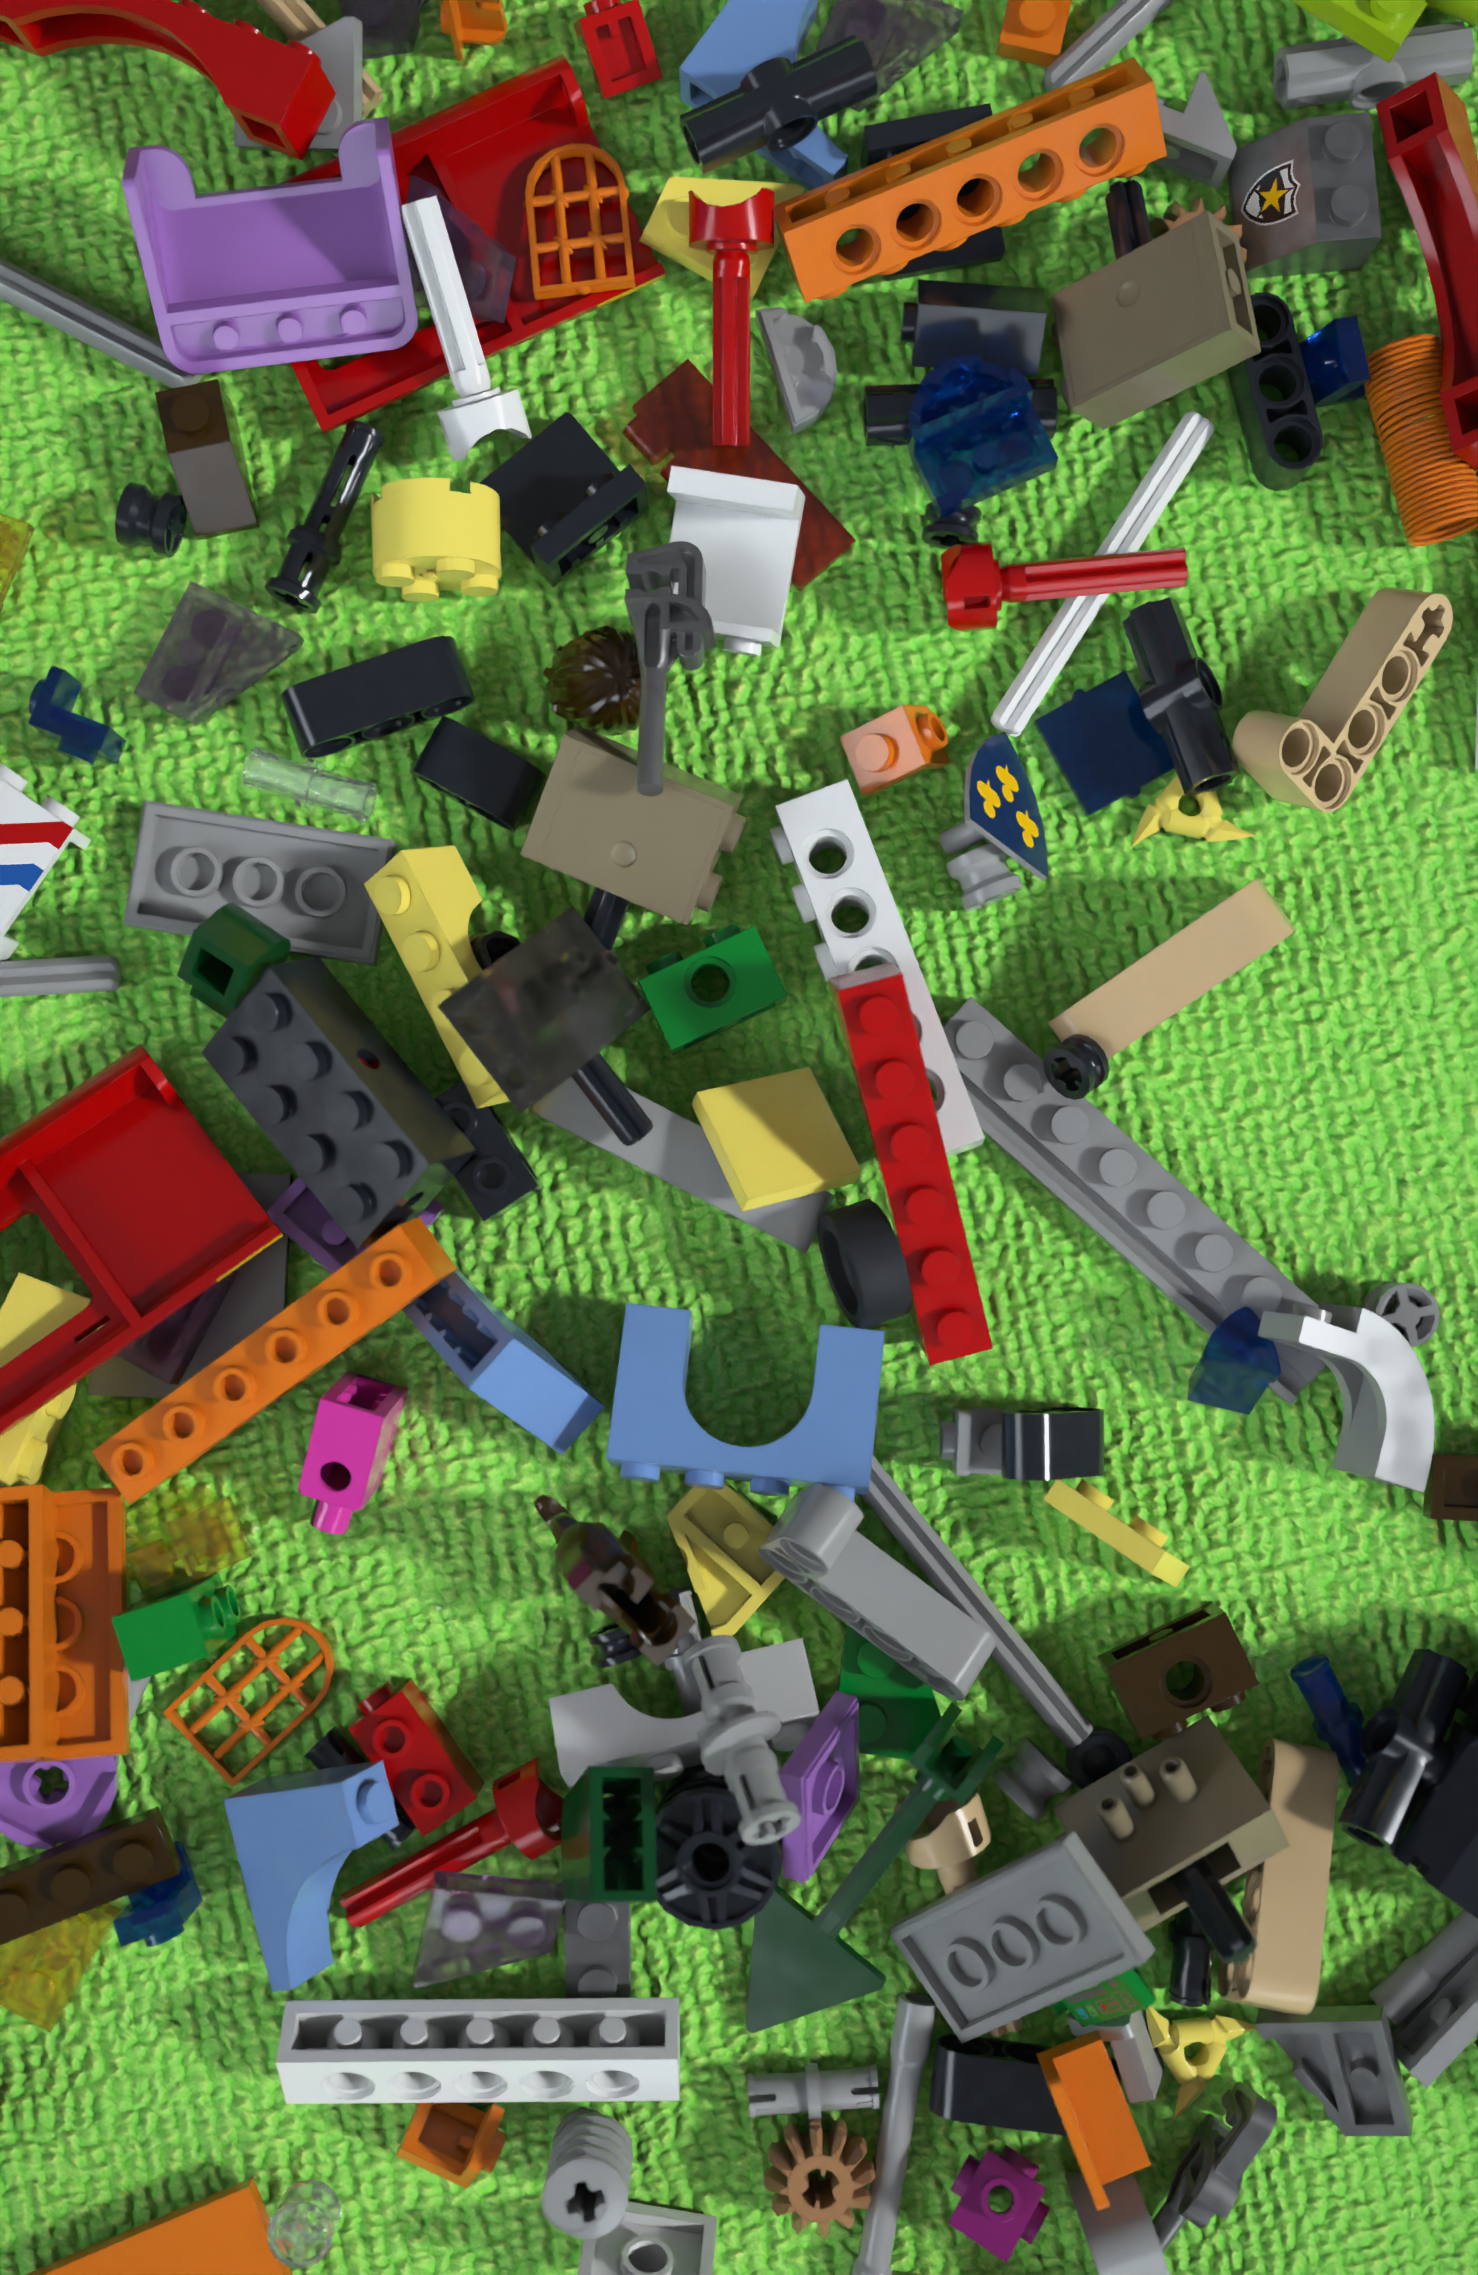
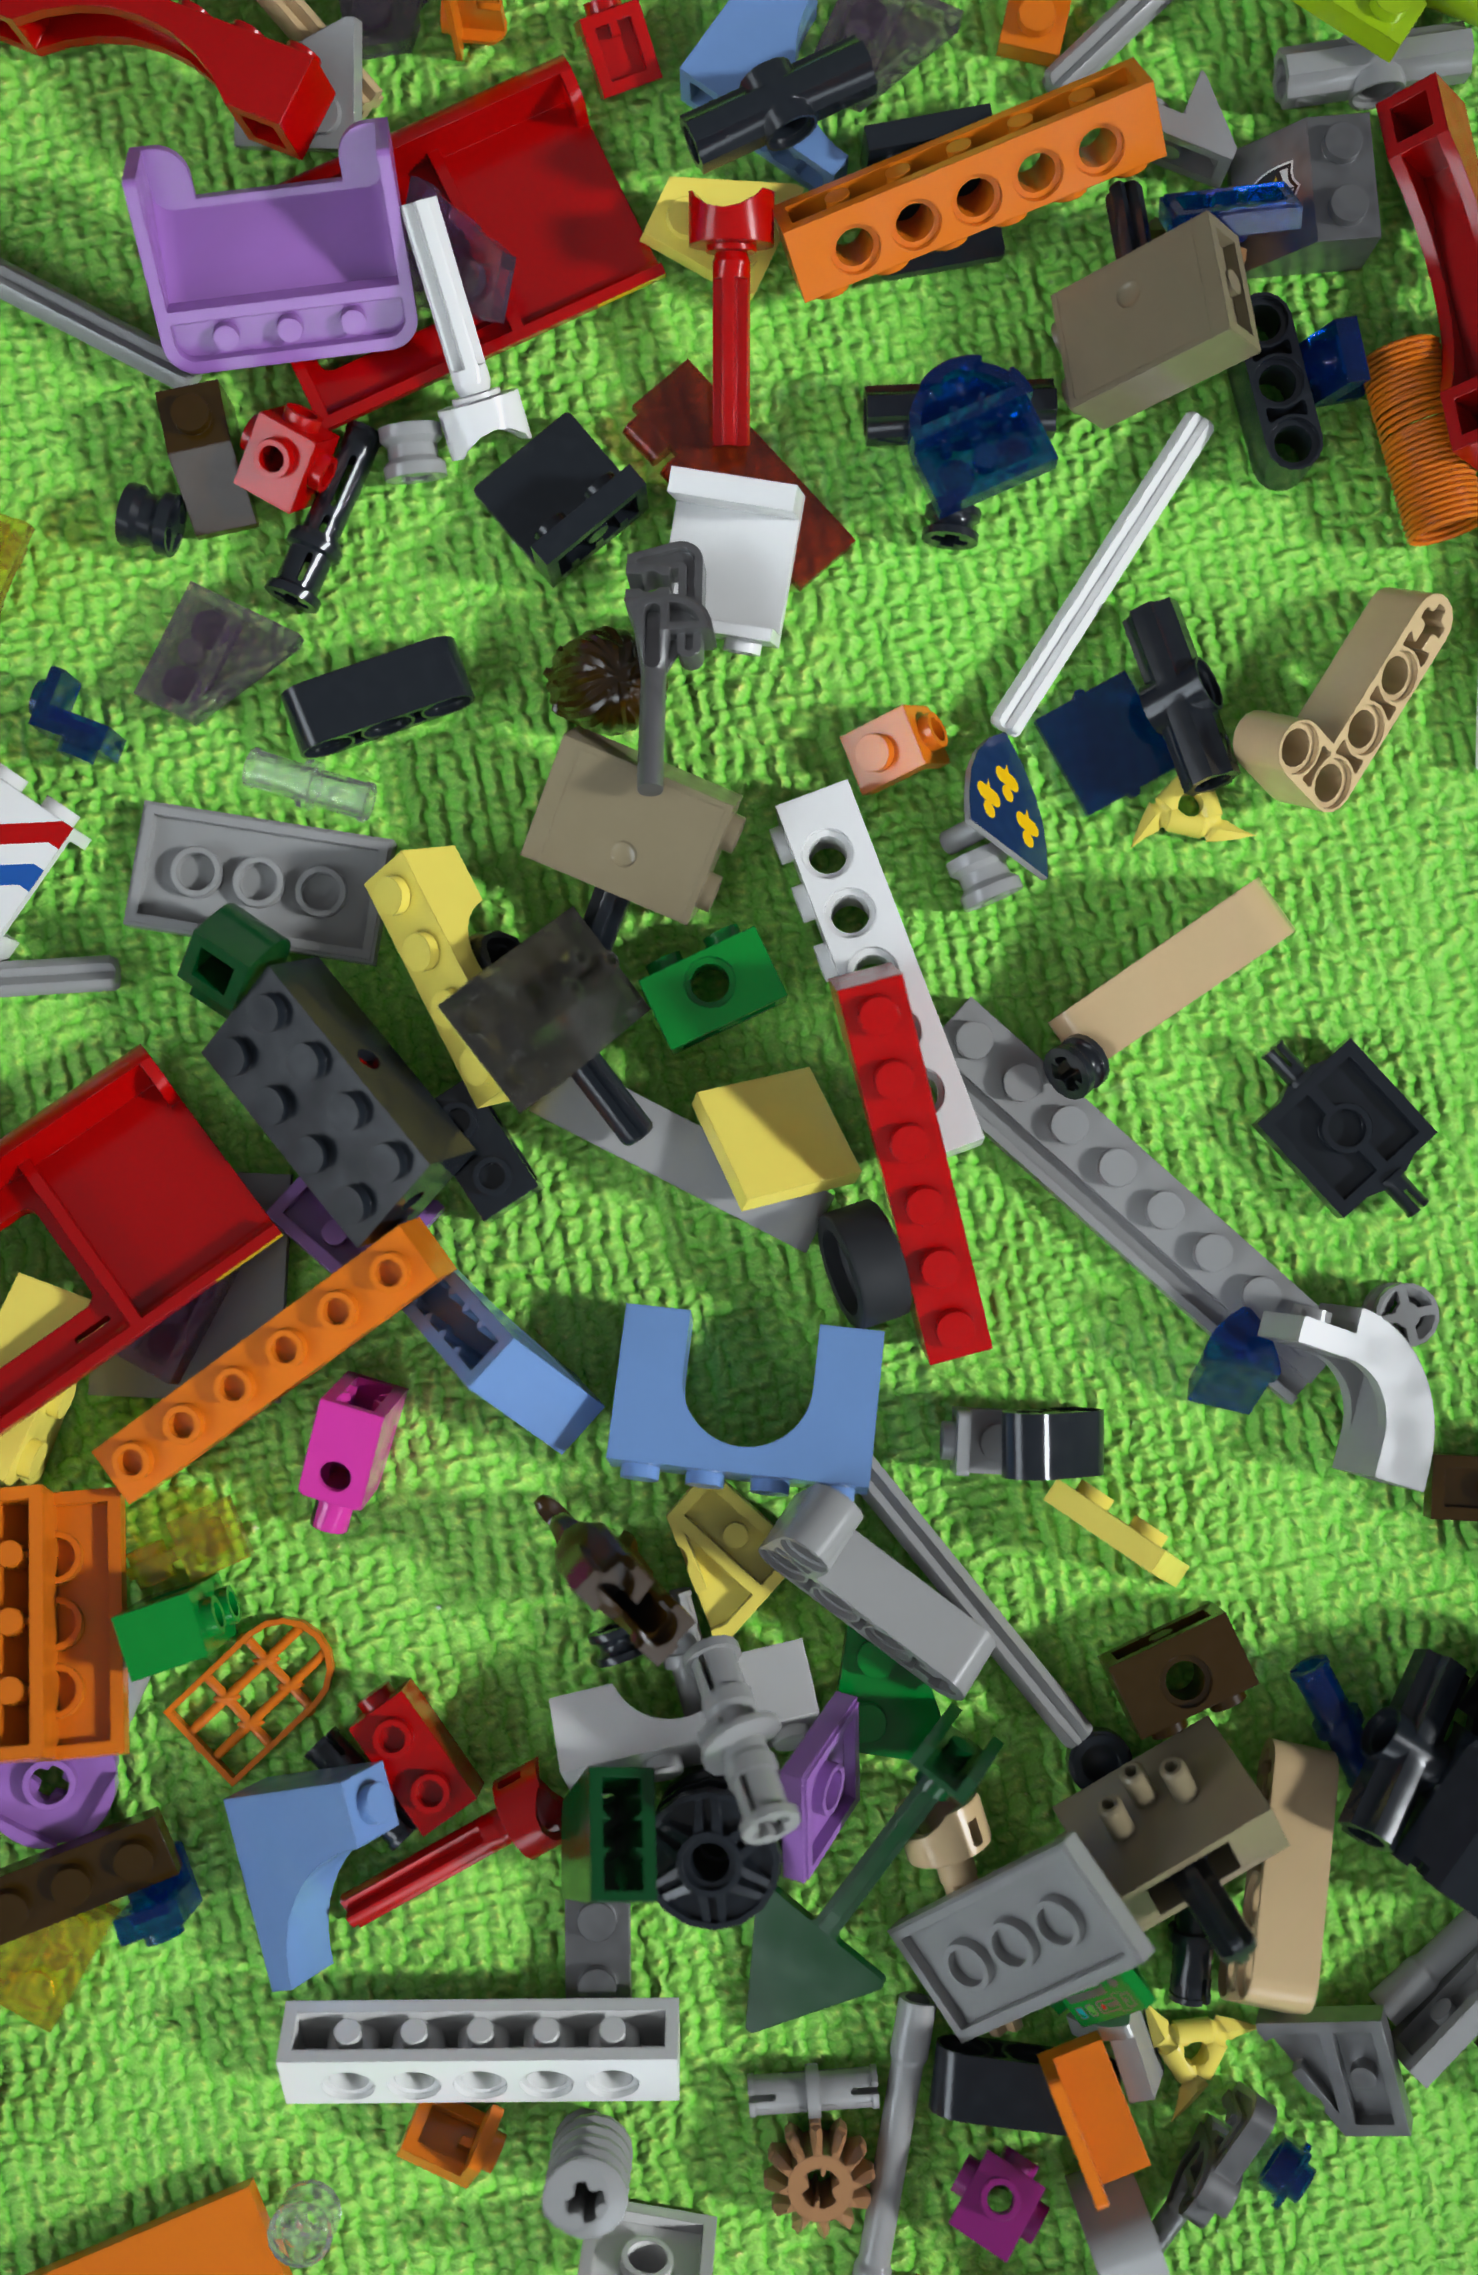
(287, 457): none -> red brick
(412, 452): none -> light grey wheel
(436, 538): light yellow brick -> none
(478, 773): black beam -> none
(484, 1924): wing -> none
(595, 238): orange window -> none
(800, 363): light grey plate -> none
(975, 319): black brick -> none
(977, 585): red piece -> none
(1032, 1779): flat silver wheel -> none
(1241, 208): none -> clear blue plate
(1287, 2172): none -> clear blue plate
(1344, 1128): none -> black plate

